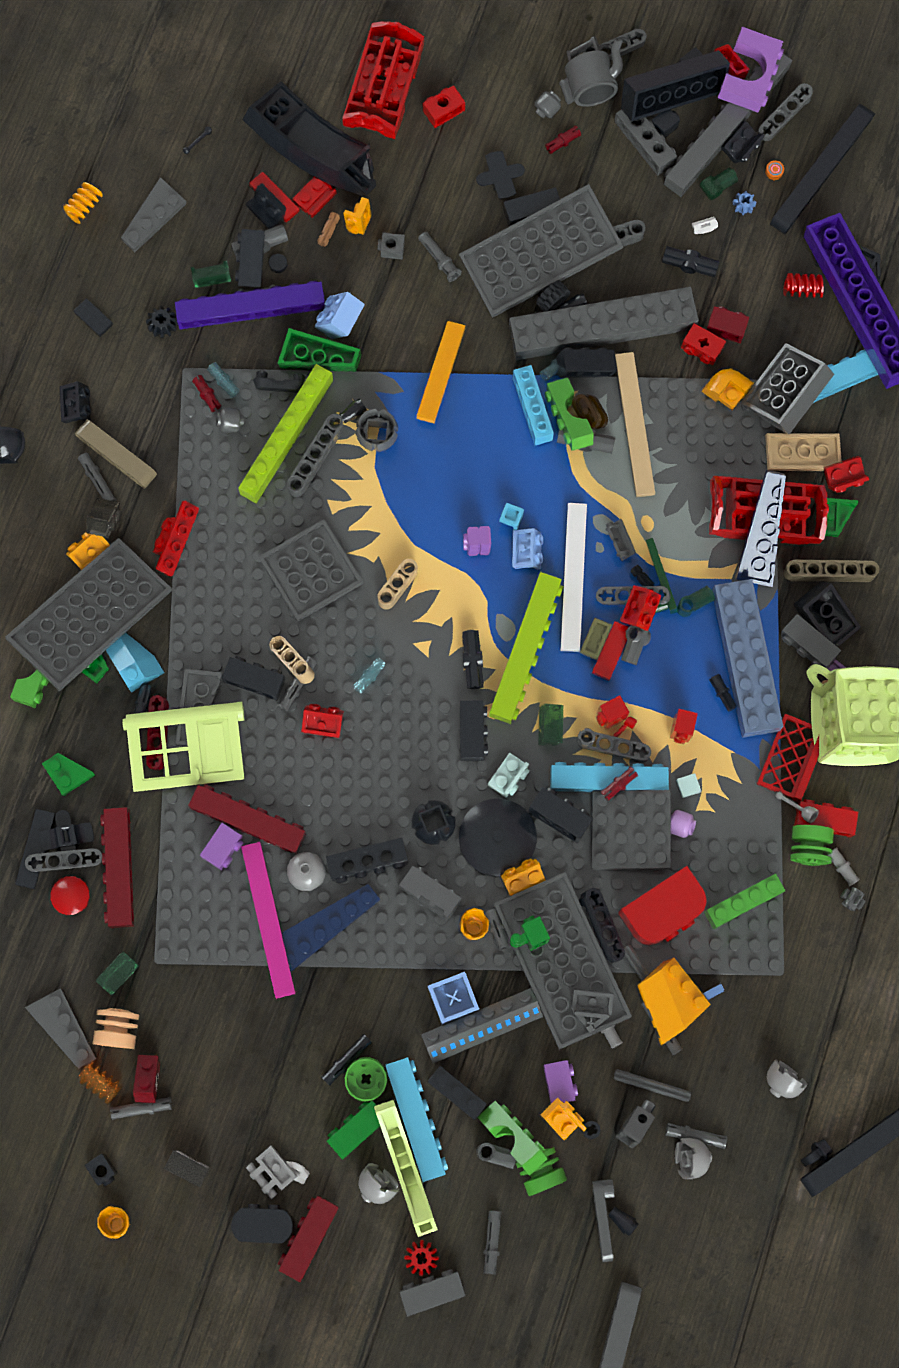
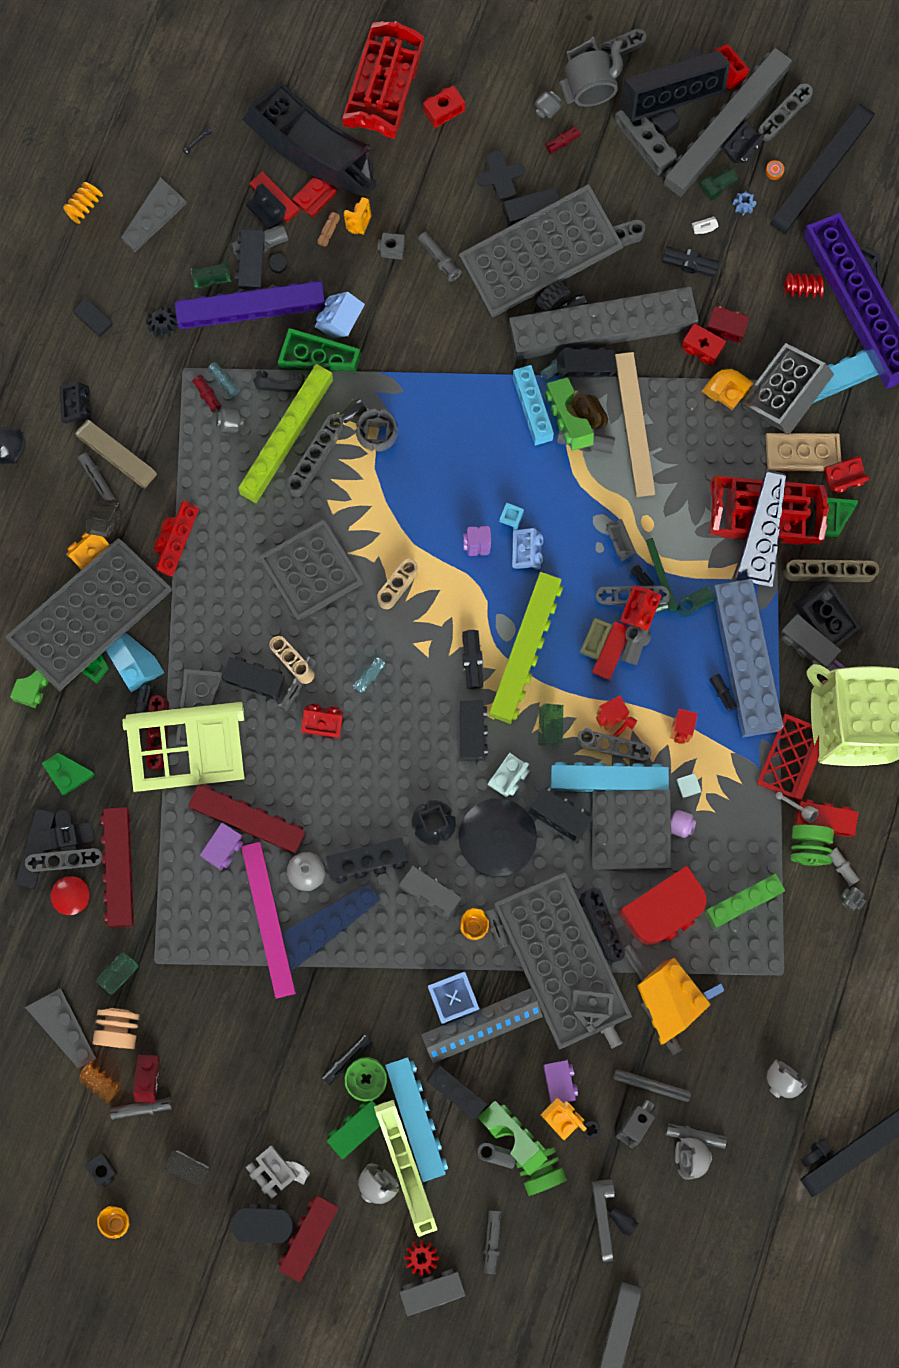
(440, 372): light orange tile -> none
(523, 876): light orange bracket -> none
(533, 934): green brick -> none
(573, 577): white tile -> none
(619, 783): dark red pin -> none
(766, 52): medium lavender arch -> none

